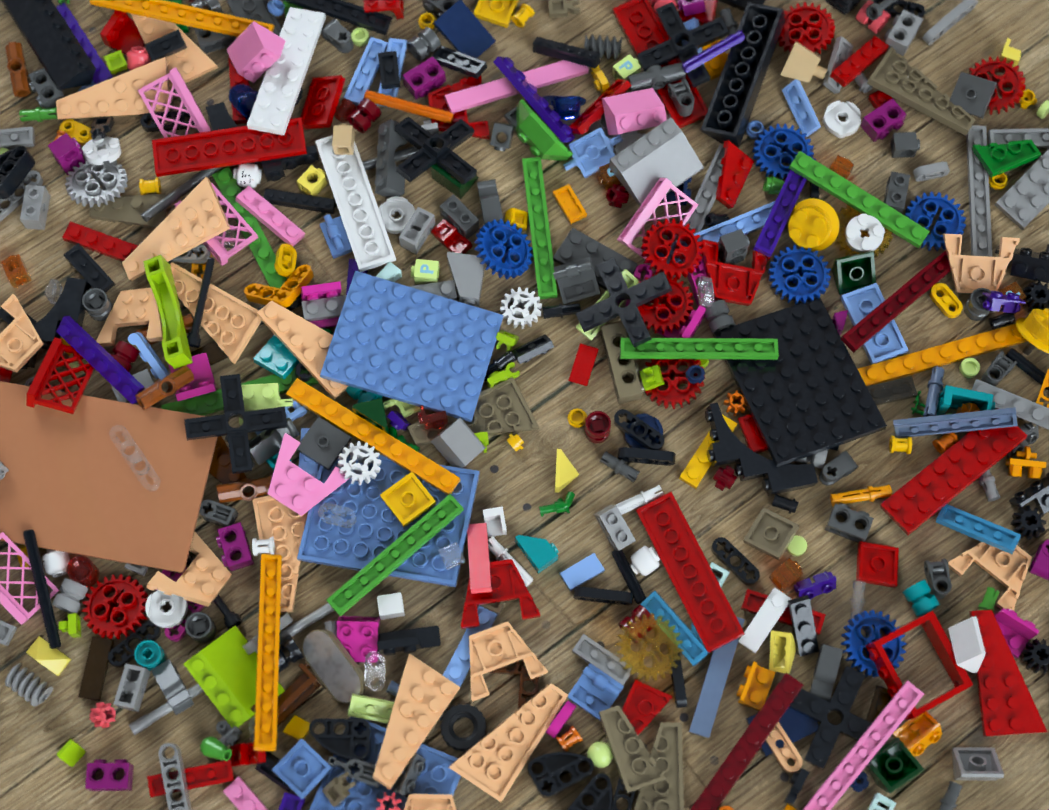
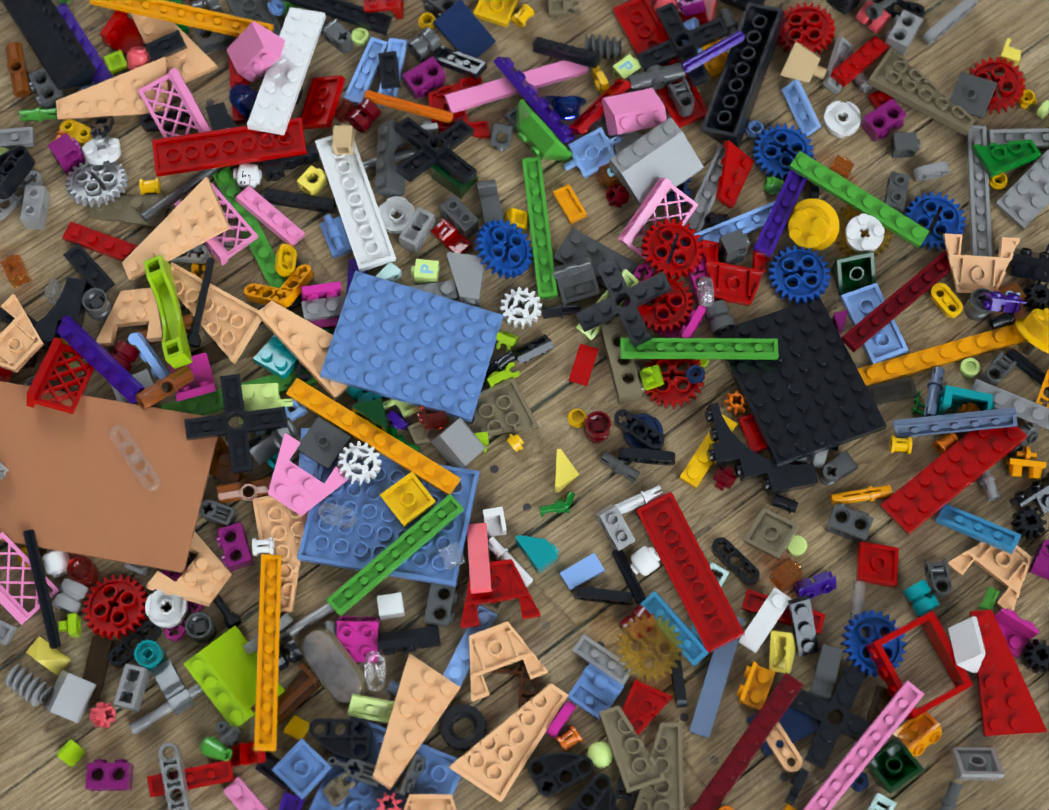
(70, 696): none -> light grey slope
(436, 604): none -> dark grey brick

